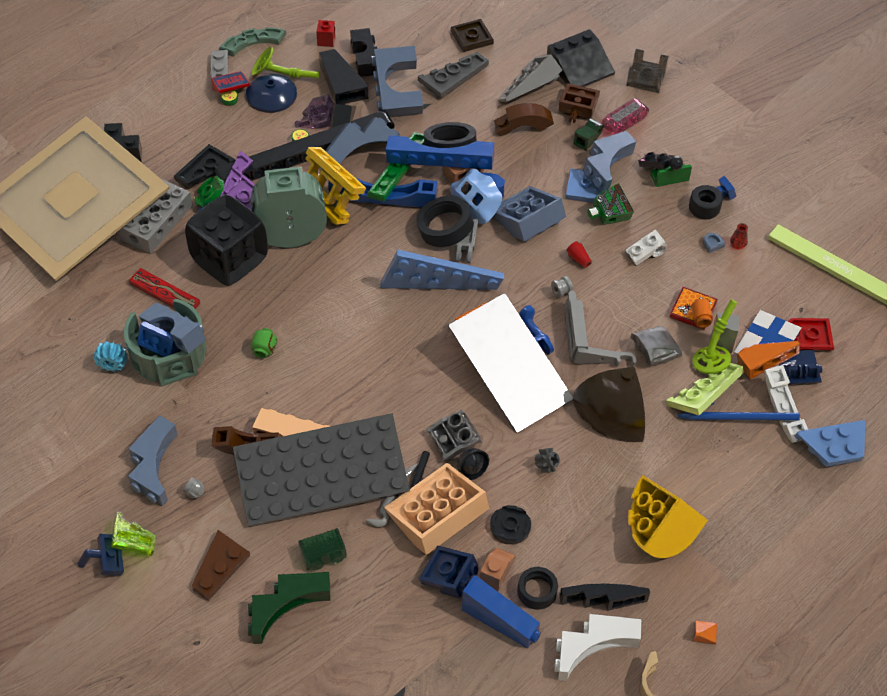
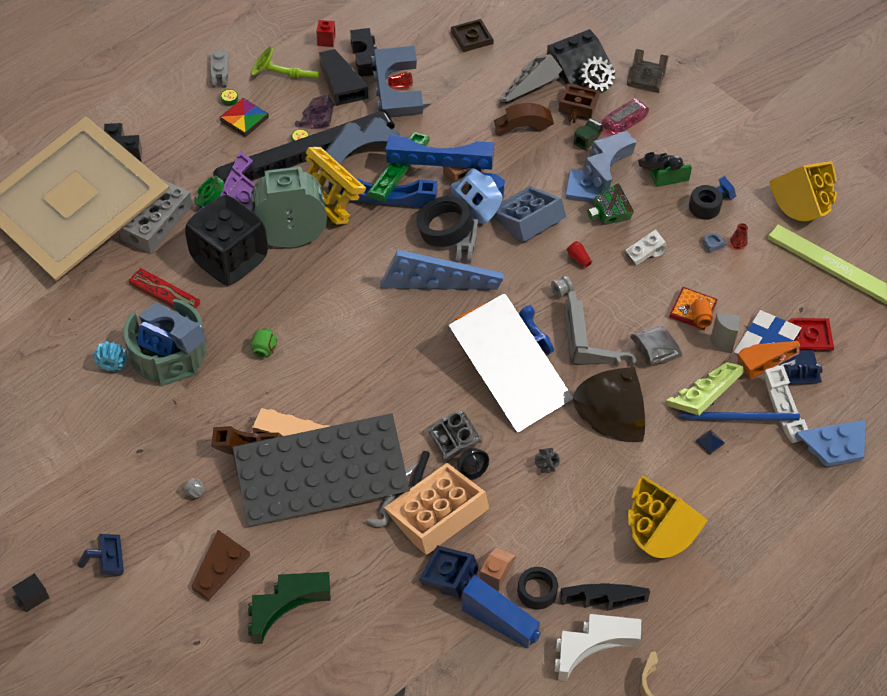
(30, 593): none -> black brick
(132, 537): clear neon green wing -> none
(147, 455): sand blue arch -> none
(202, 166): black wing -> none
(229, 82): slope -> none
(244, 117): none -> tile
(251, 37): sand green tile -> none
(271, 93): dark blue dish -> none
(322, 549): clear green brick -> none
(343, 114): black slope -> none
(401, 80): none -> clear red cone
(453, 74): dark grey wing -> none
(462, 132): black tyre -> none
(510, 524): black tile -> none
(598, 71): none -> light grey gear
(705, 632): orange slope -> none
(709, 353): lime dish -> none
(710, 442): none -> dark blue slope
(806, 191): none -> yellow brick

